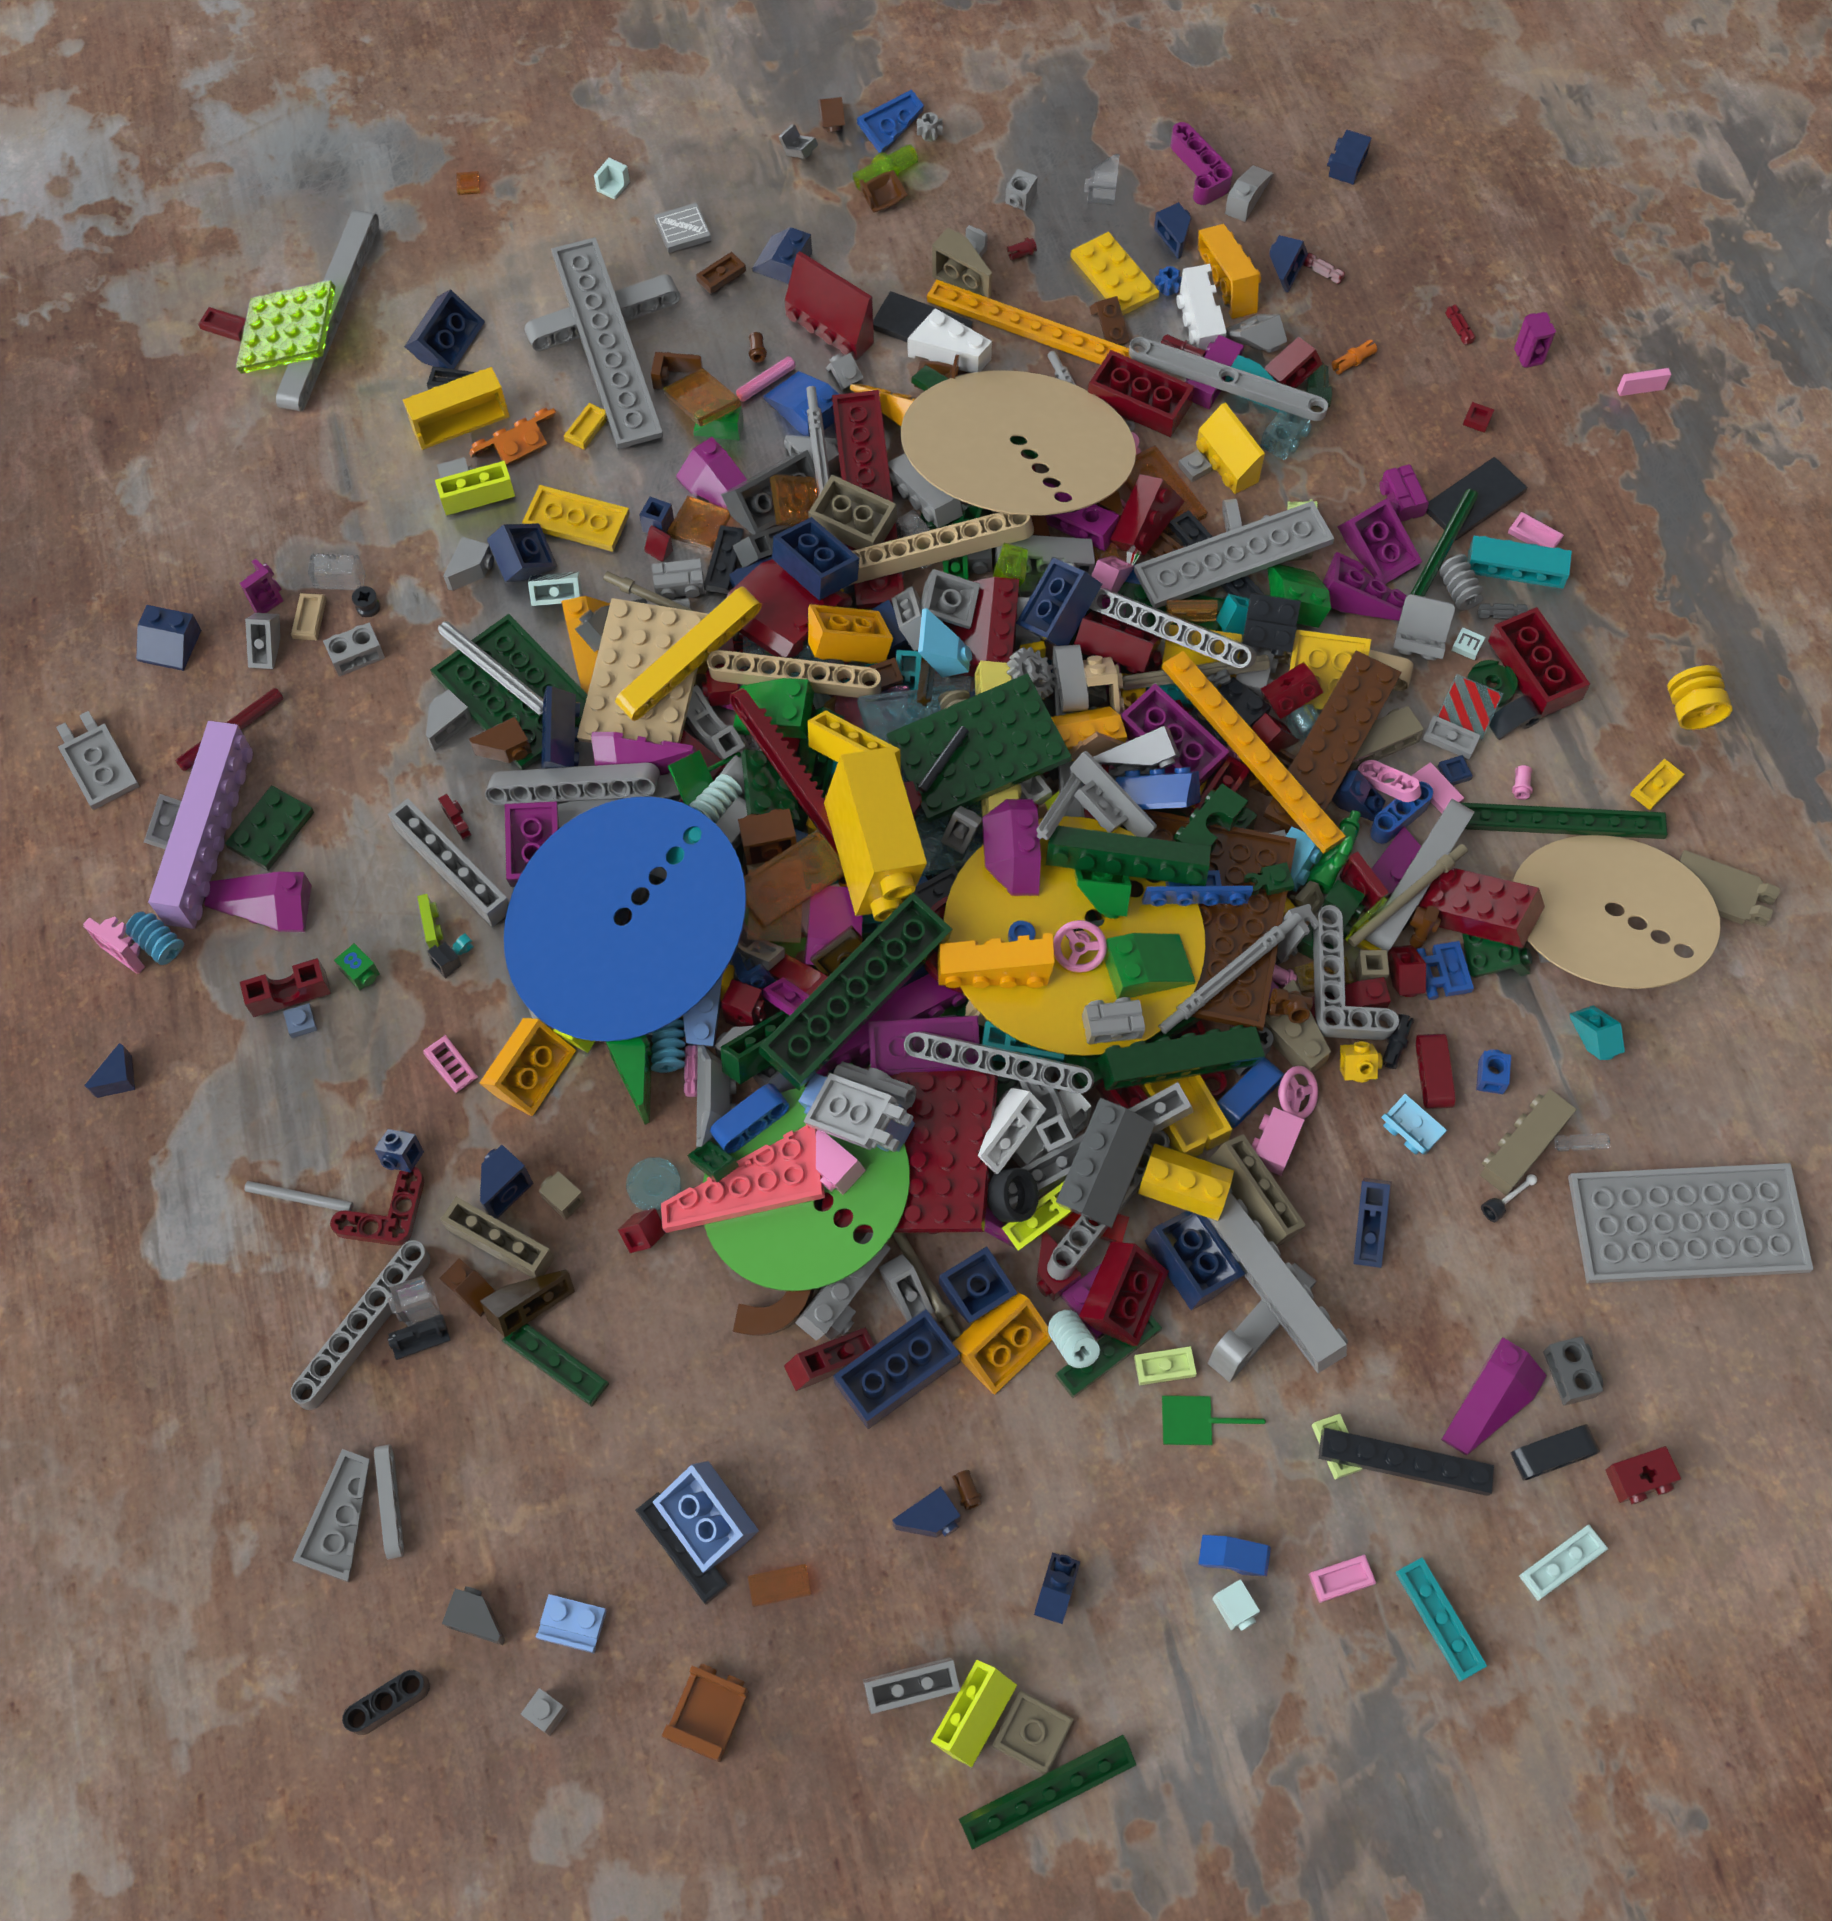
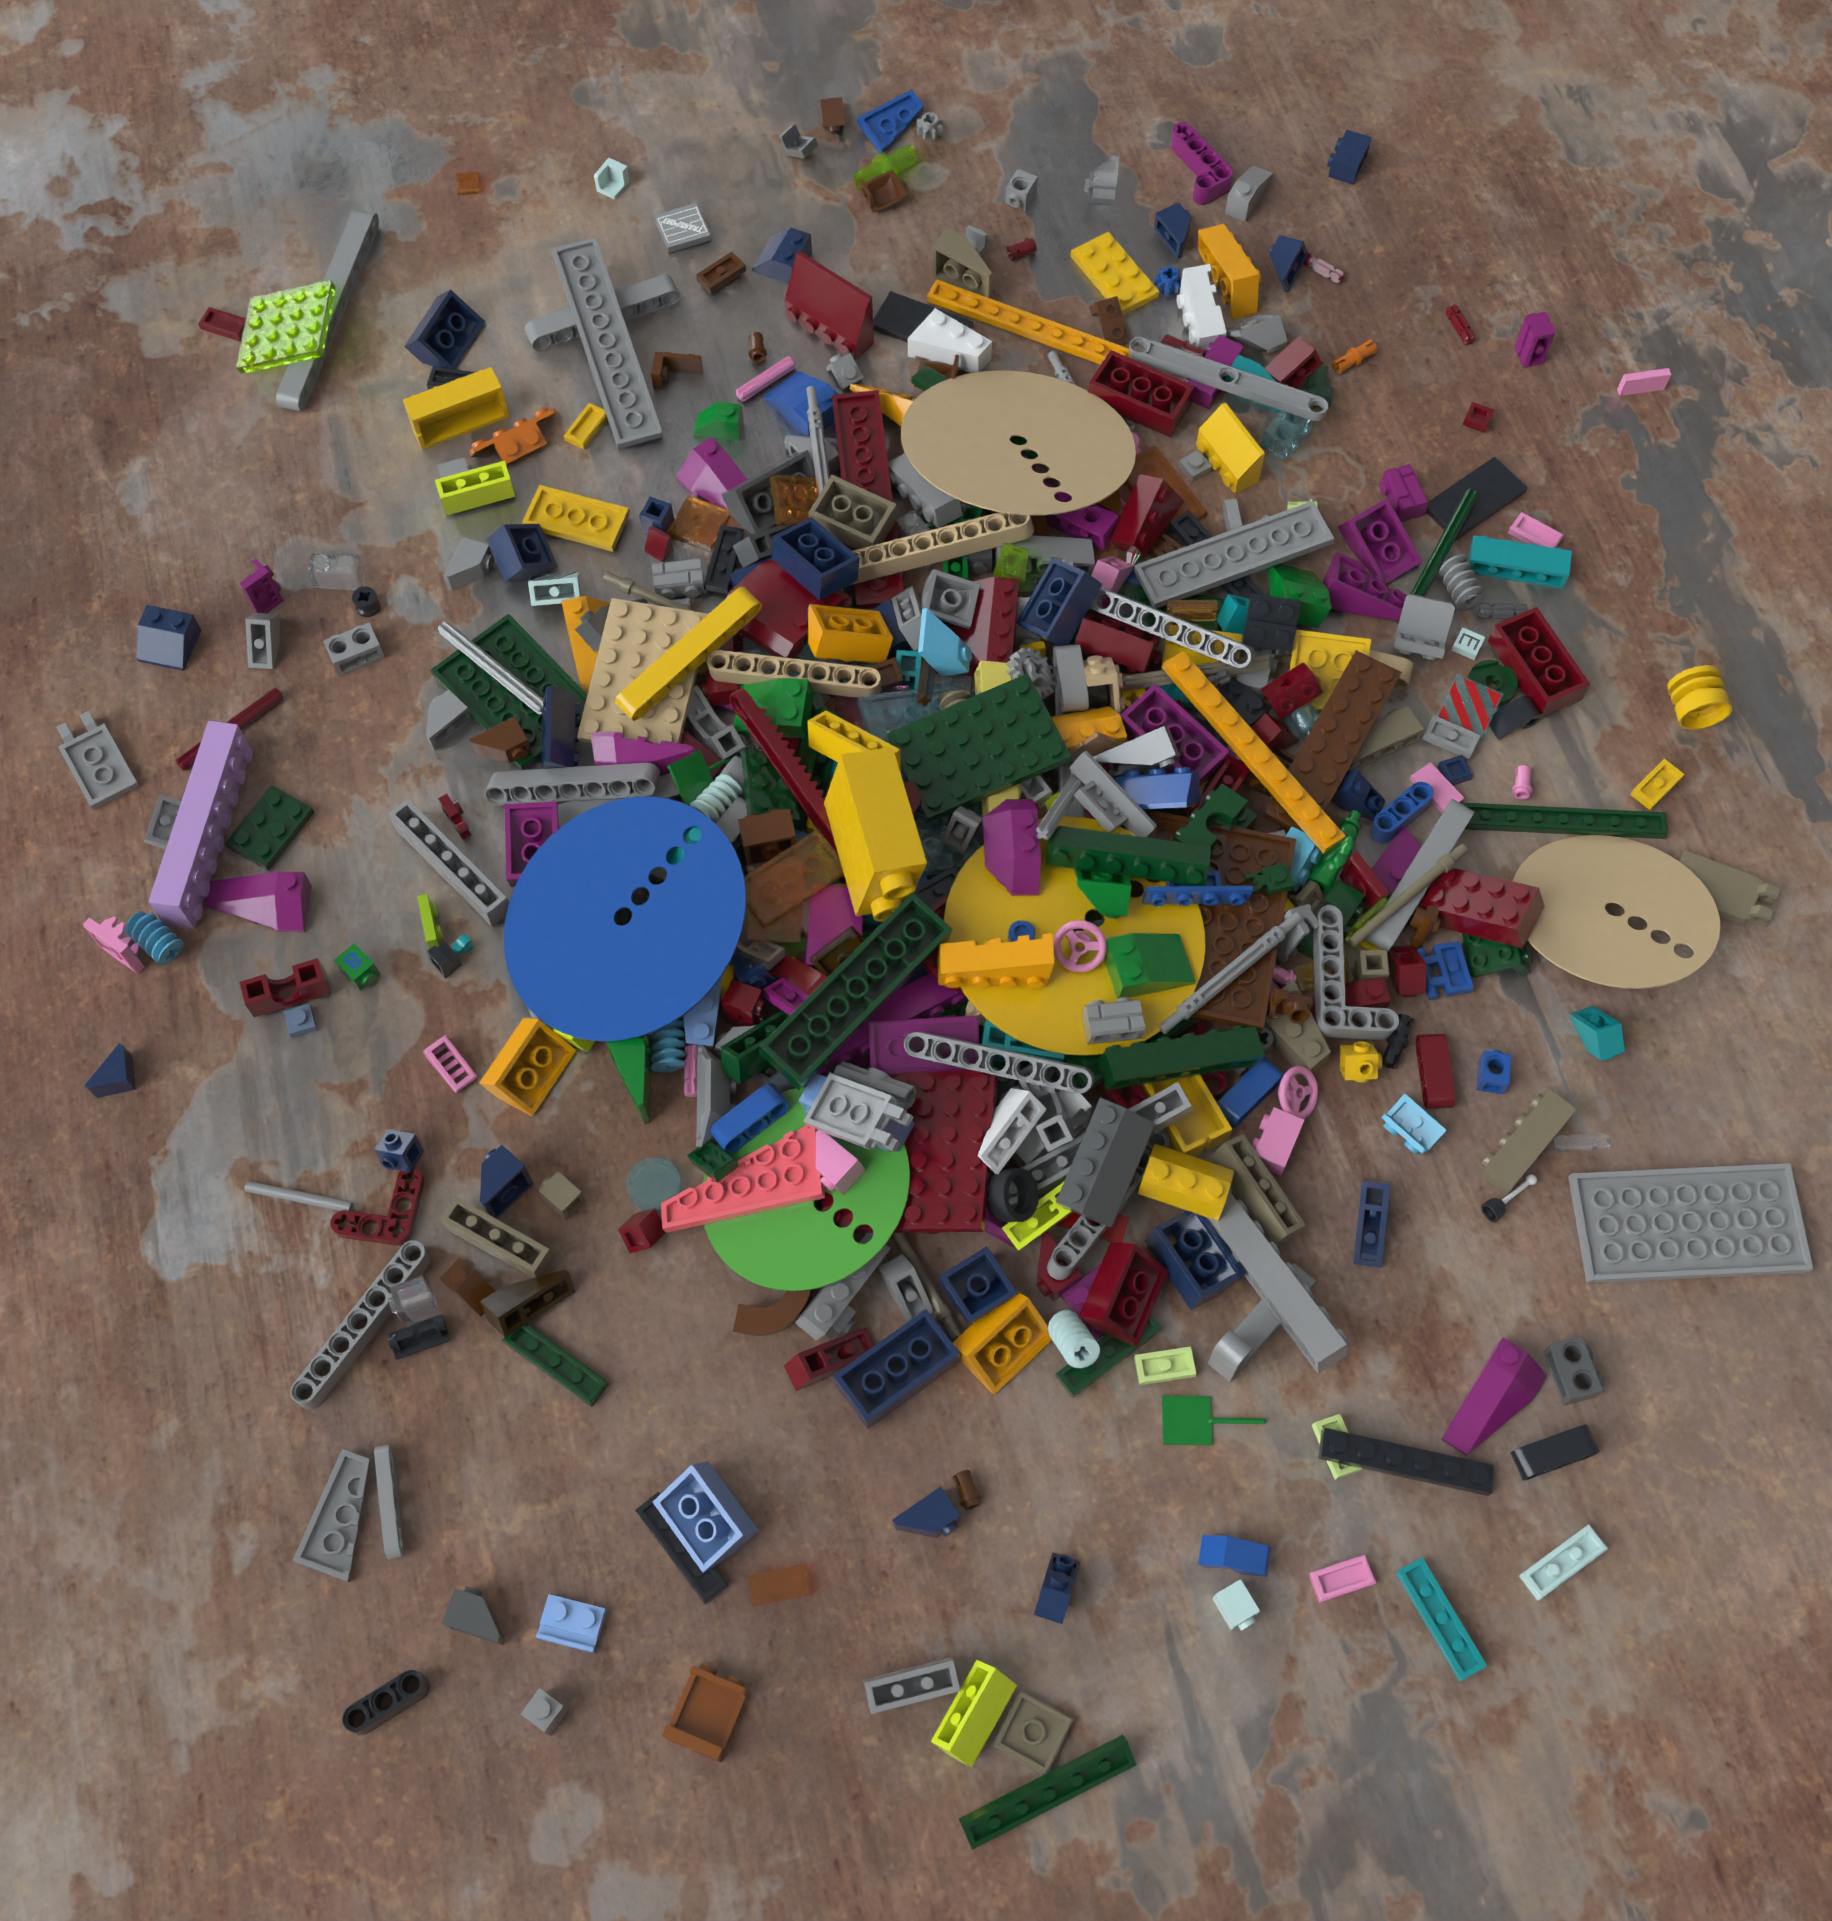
(308, 616): tan tile -> none
(702, 397): clear orange tile -> none
(943, 759): black bar -> none
(1378, 772): bright pink beam -> none
(1655, 1464): dark red brick -> none

